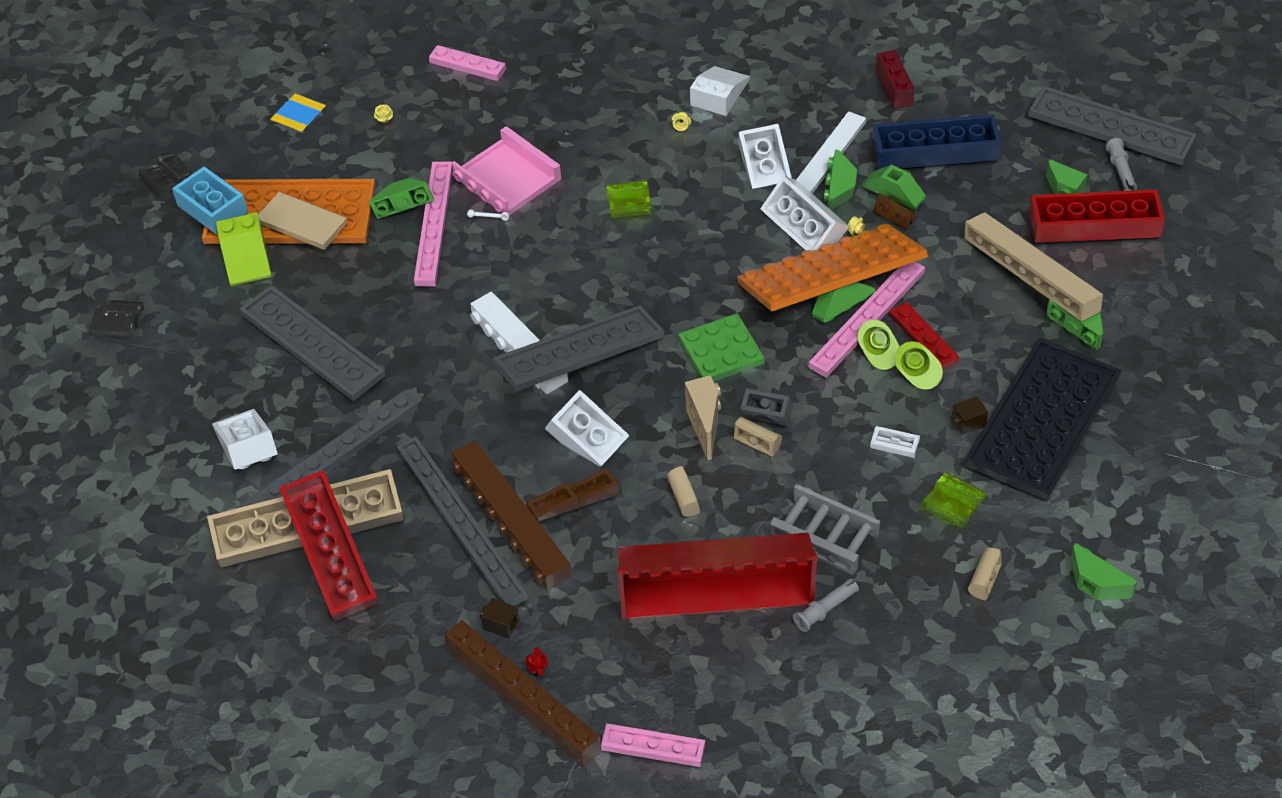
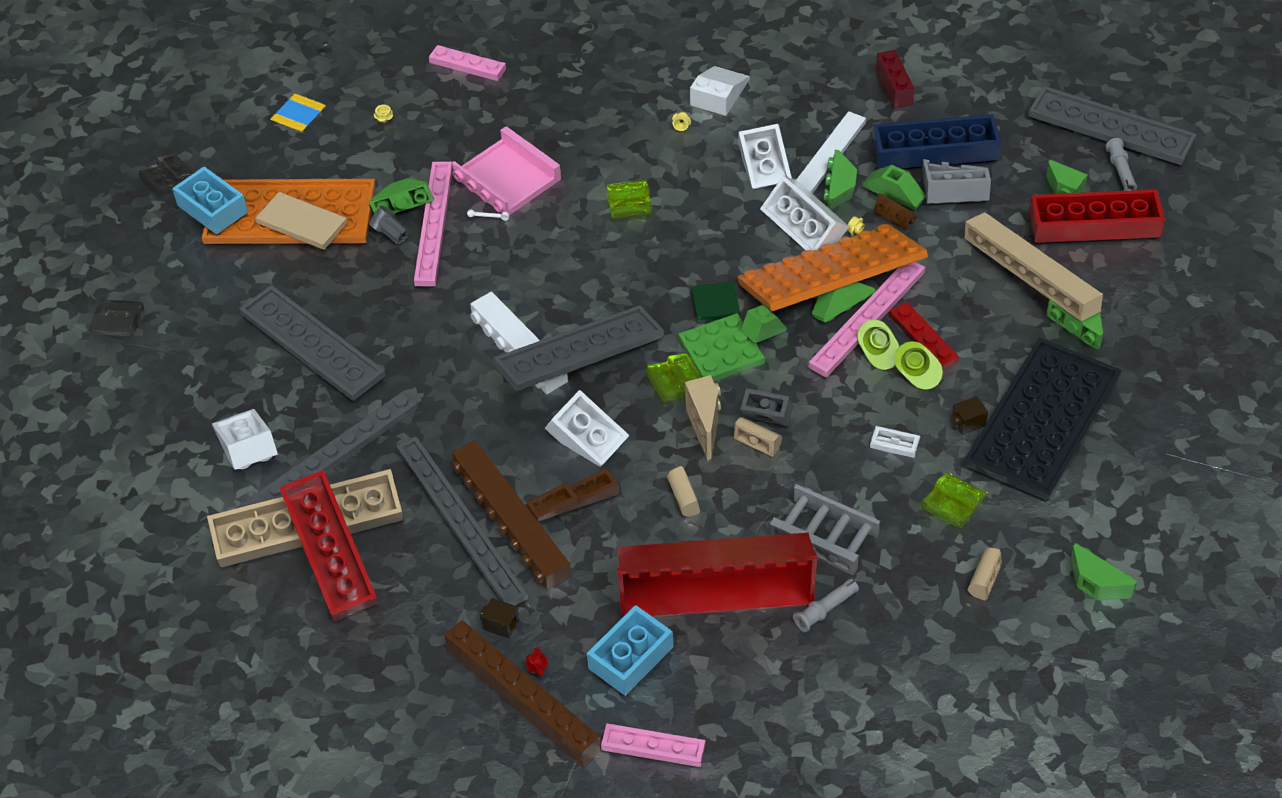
(244, 249): lime slope -> none
(385, 222): none -> dark grey piece
(630, 650): none -> medium azure brick
(671, 376): none -> clear neon green slope
(715, 301): none -> dark green tile
(761, 324): none -> bright green slope
(955, 184): none -> light grey wedge

